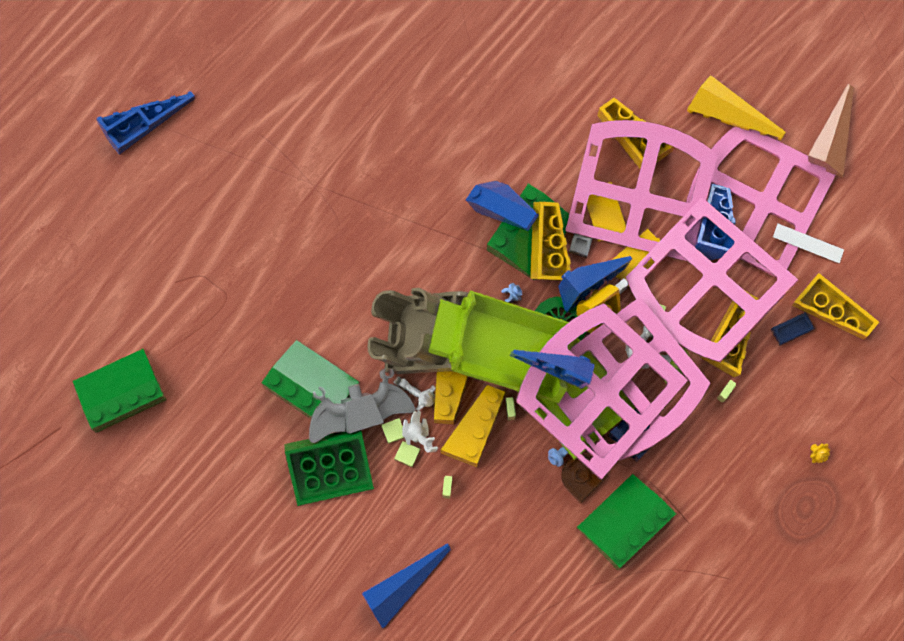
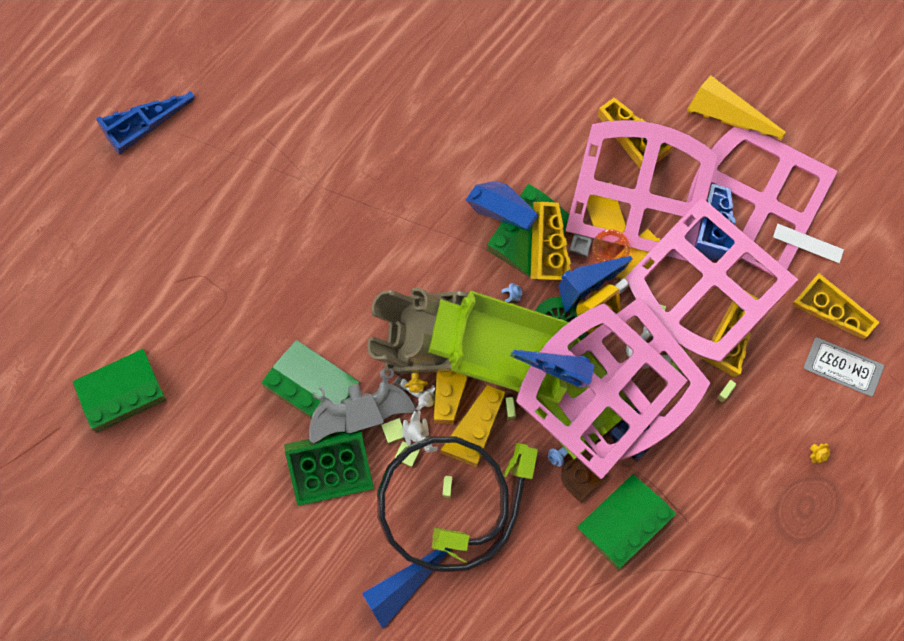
(415, 384): none -> yellow plant
(521, 466): none -> black piece
(610, 254): none -> clear orange piece
(792, 329): dark blue tile -> none
(832, 142): nougat wedge -> none
(844, 366): none -> sticker

